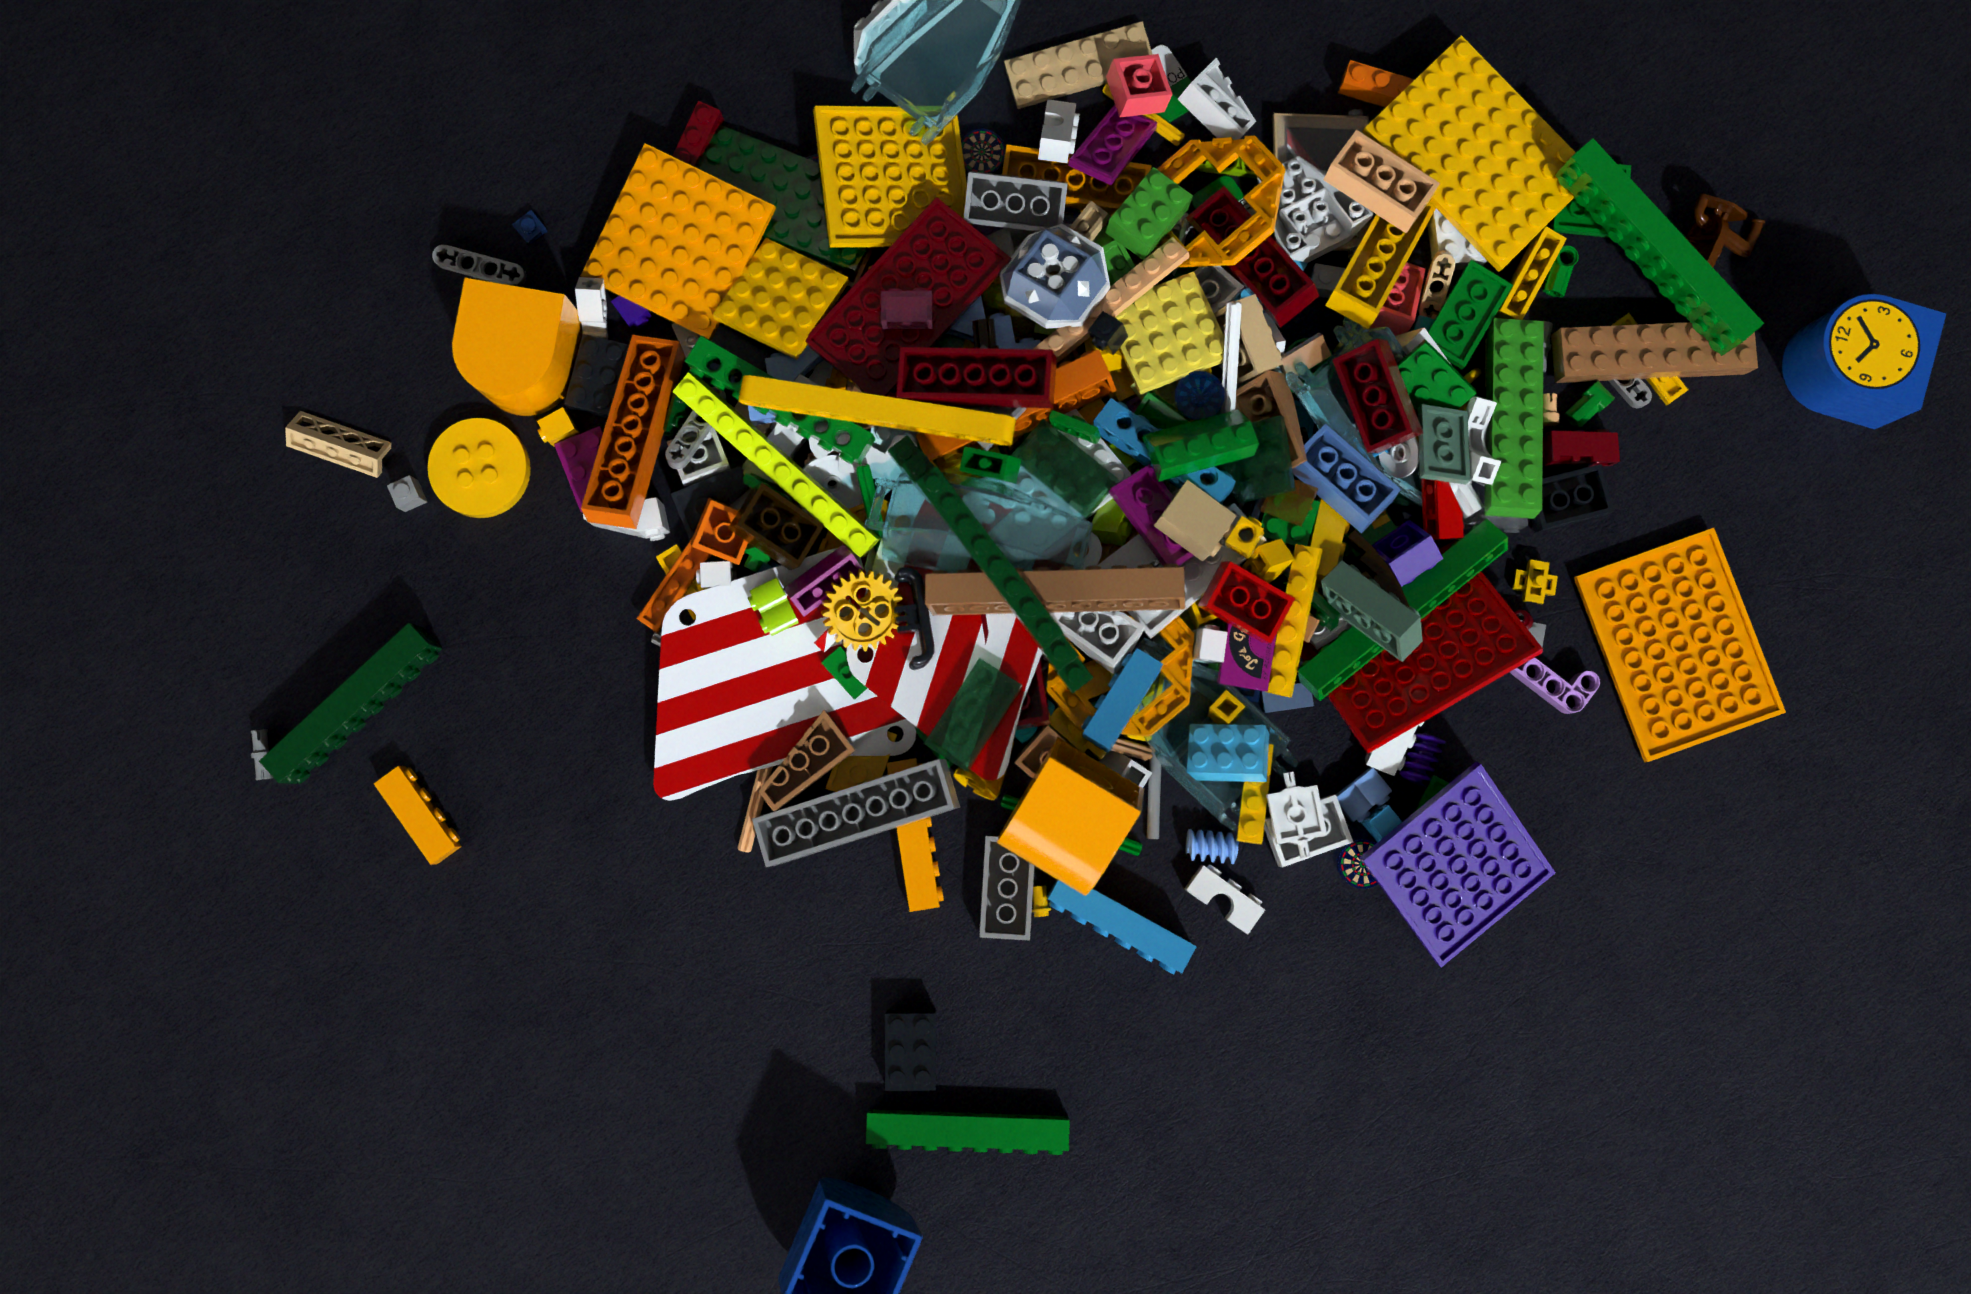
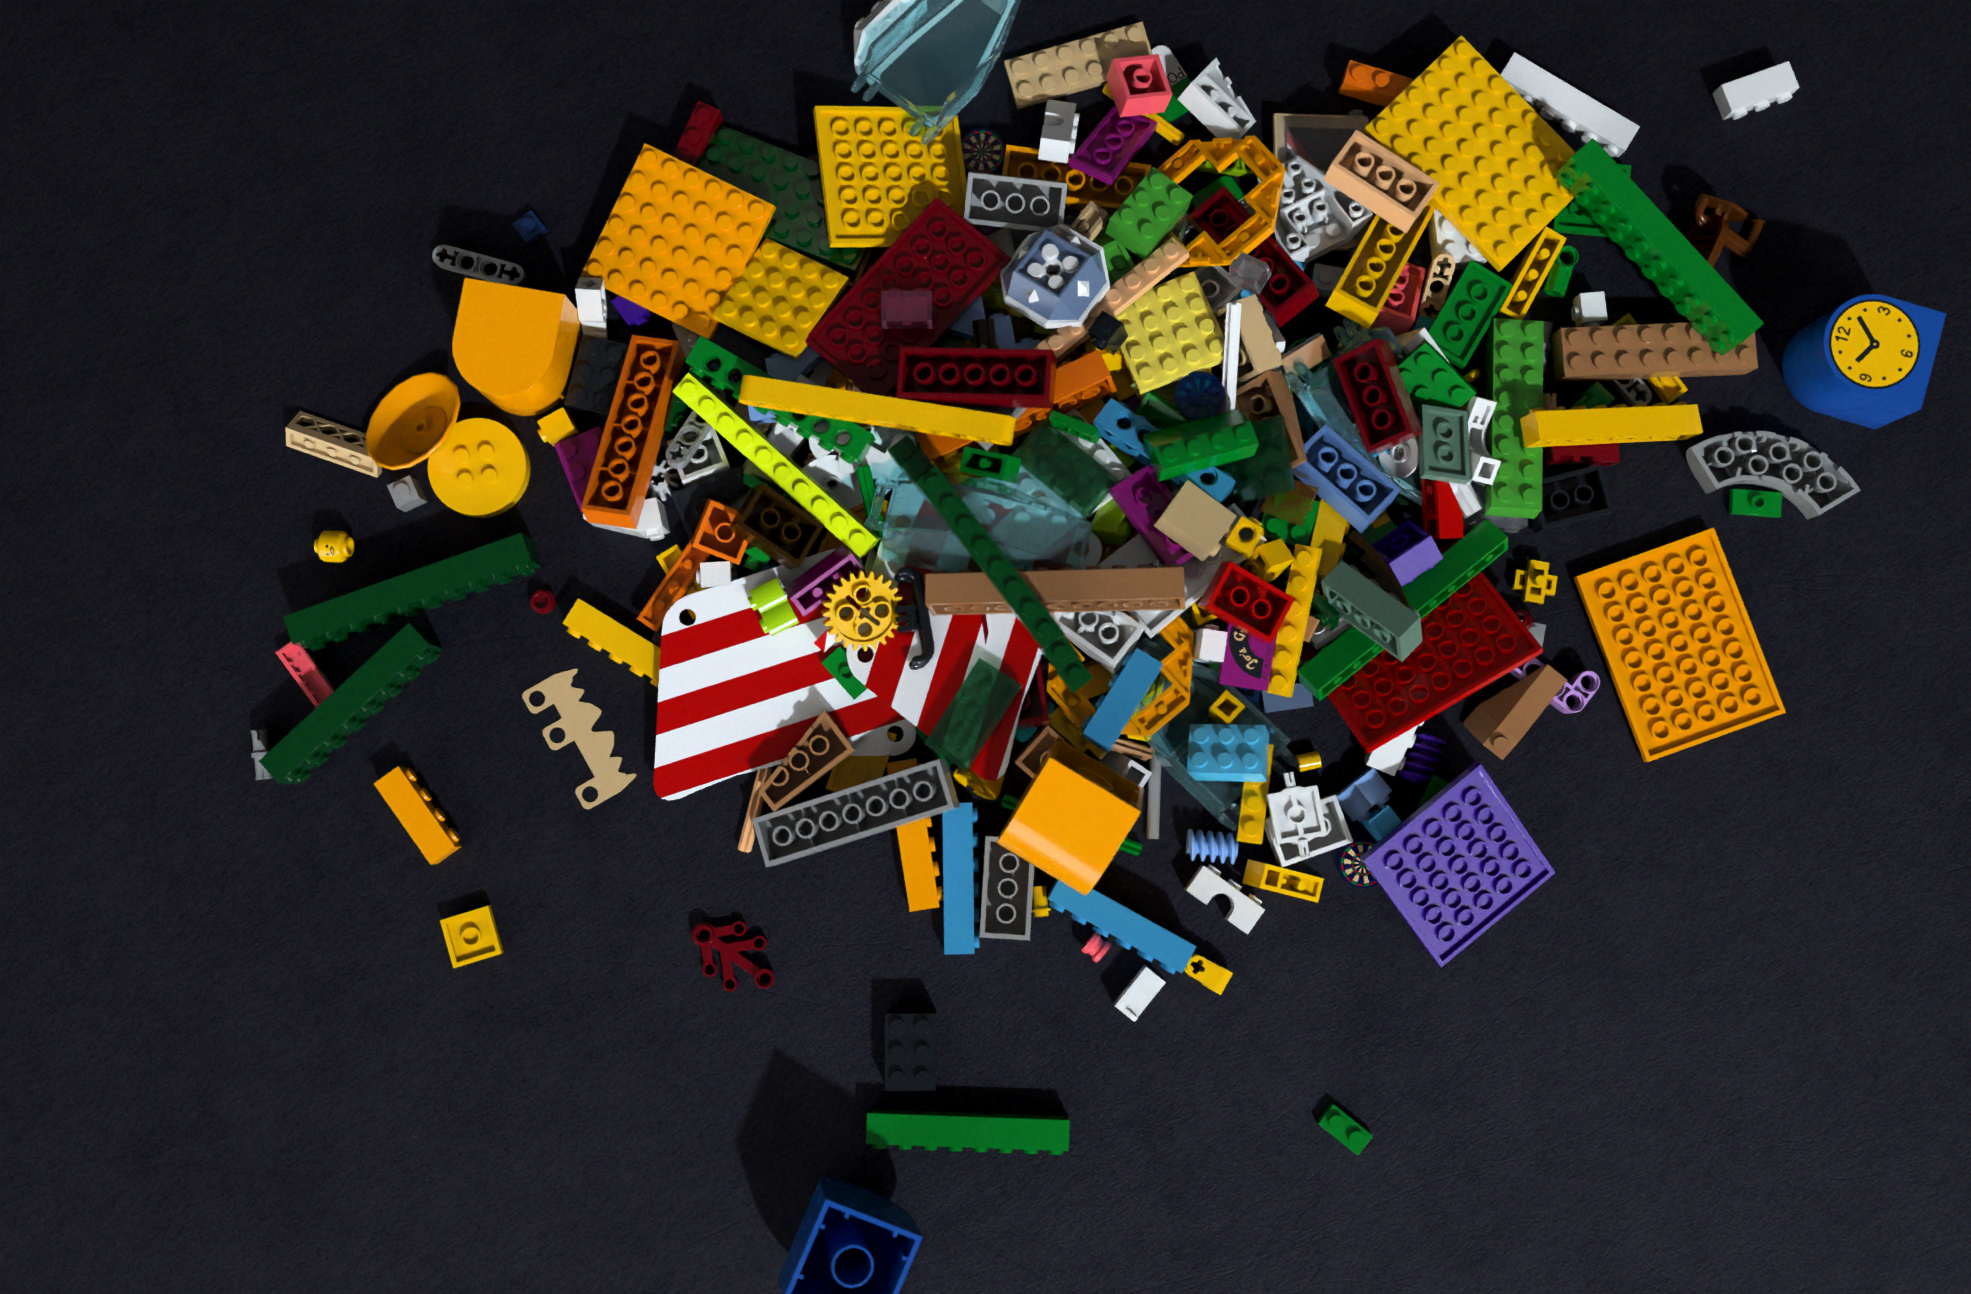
(306, 672): none -> coral plate
(334, 546): none -> yellow head
(412, 421): none -> light orange dish
(412, 592): none -> dark green brick
(471, 936): none -> yellow plate
(542, 601): none -> dark red plate
(577, 724): none -> tan piece
(614, 638): none -> yellow brick
(669, 477): none -> white gear
(730, 953): none -> dark red plant
(959, 880): none -> dark azure brick
(1096, 947): none -> coral wheel
(1139, 993): none -> white hinge
(1210, 974): none -> yellow piece
(1249, 273): none -> clear brick
(1282, 880): none -> yellow slope
(1308, 761): none -> yellow hinge
(1344, 1129): none -> green plate
(1510, 713): none -> medium nougat wedge
(1569, 106): none -> white brick
(1589, 309): none -> white brick
(1610, 425): none -> yellow brick
(1755, 503): none -> green plate
(1756, 91): none -> white brick
(1773, 463): none -> light grey brick

